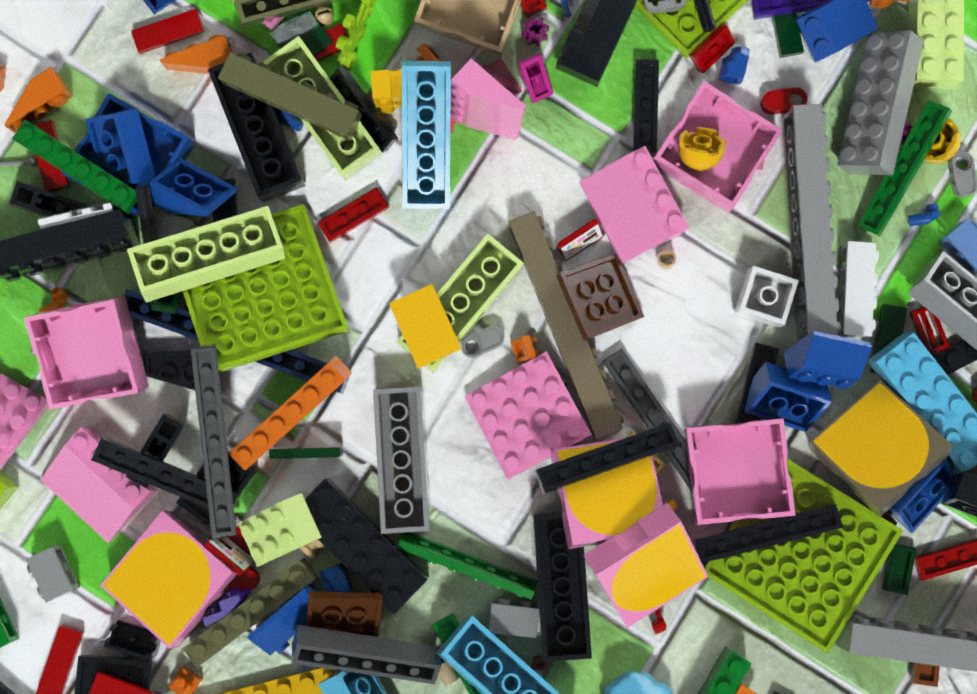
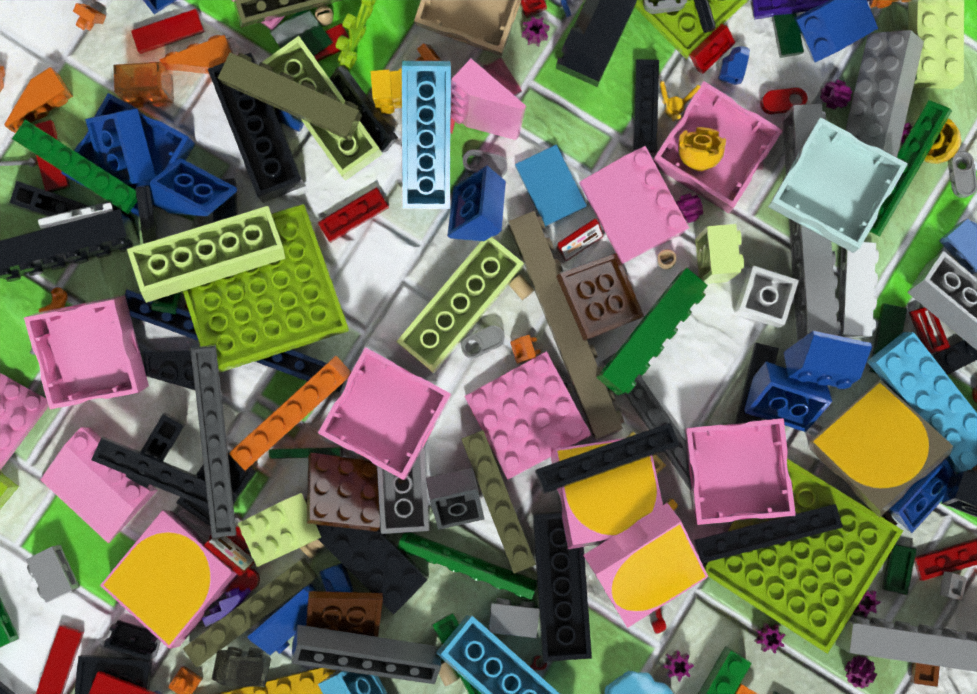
(88, 16): none -> orange tile
(143, 84): none -> clear orange brick
(241, 667): none -> clear smoke brick
(342, 492): none -> reddish brown plate
(385, 413): none -> bright pink tile
(425, 326): yellow tile -> none
(455, 498): none -> dark grey brick
(477, 206): none -> blue slope
(494, 161): none -> light grey piece
(498, 501): none -> olive brick
(521, 287): none -> tan hinge
(535, 78): dark pink slope -> none
(550, 185): none -> dark azure tile
(652, 332): none -> green brick
(675, 105): none -> yellow plant
(683, 659): none -> magenta gear
(690, 207): none -> magenta gear
(719, 253): none -> yellowish green brick
(767, 644): none -> magenta gear
(836, 94): none -> magenta gear
(837, 185): none -> light aqua tile
(860, 672): none -> magenta gear
(870, 606): none -> magenta gear
(931, 214): blue arm -> none
(953, 586): none -> light grey plate

